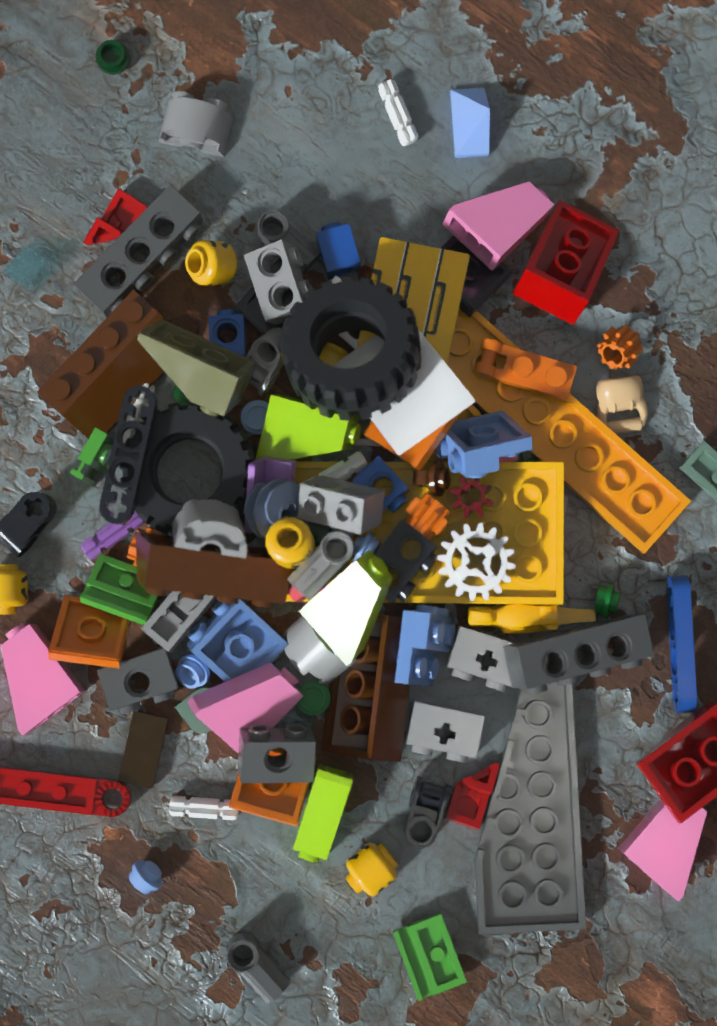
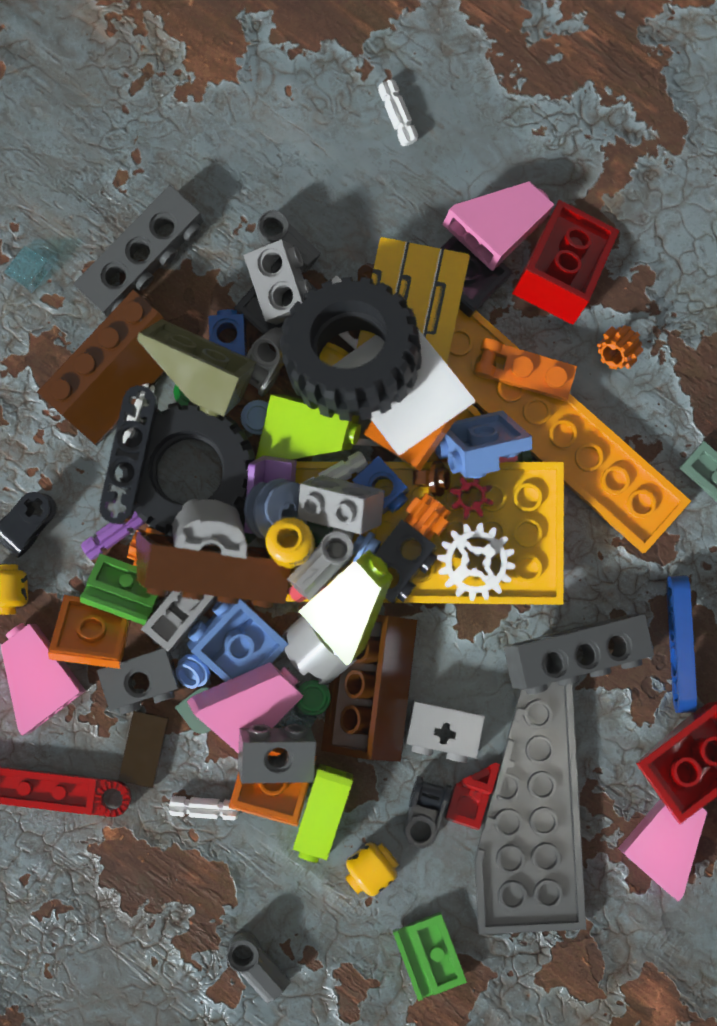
(94, 456): bright green plate -> none
(112, 57): dark green plate -> none
(116, 219): red slope -> none
(145, 876): light blue plate -> none
(196, 124): light grey cylinder -> none
(211, 263): yellow head -> none
(338, 250): blue brick -> none
(421, 636): medium blue plate -> none
(464, 654): light grey brick -> none
(470, 122): light blue slope -> none
(526, 617): yellow animal -> none
(607, 600): green plate -> none
(619, 395): tan piece -> none

